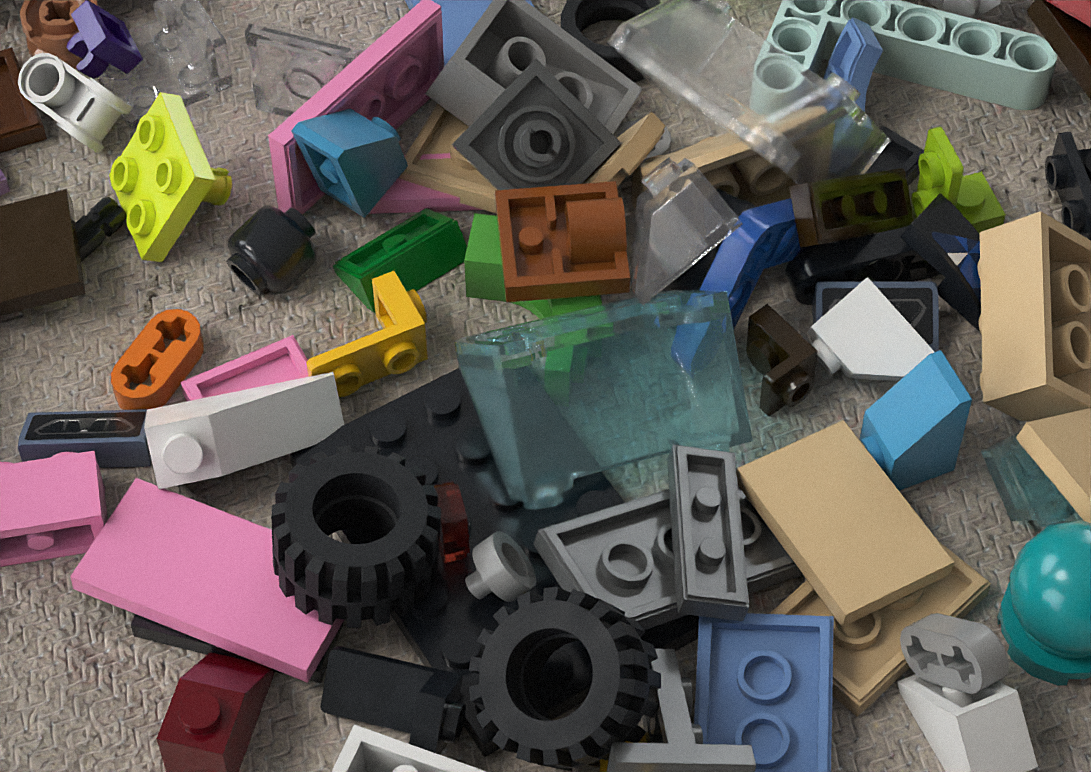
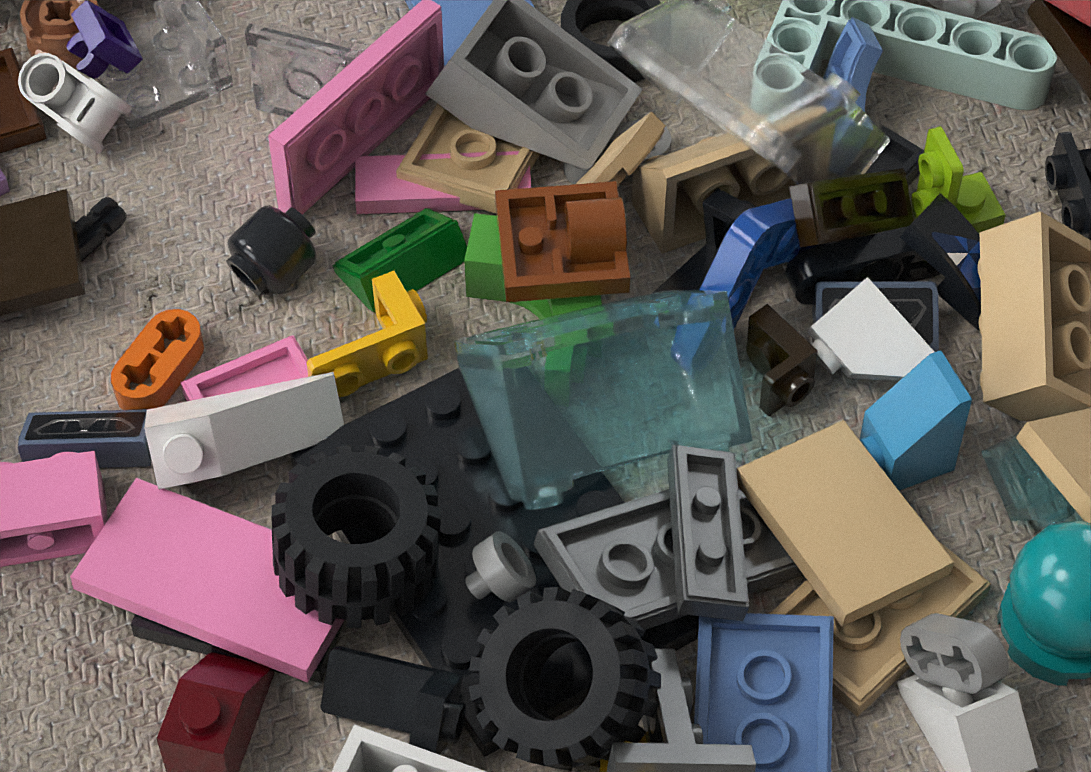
(165, 177): neon yellow plate -> none
(351, 157): dark azure slope -> none
(454, 523): clear red tile -> none
(536, 135): dark grey plate -> none
(675, 225): clear slope -> none

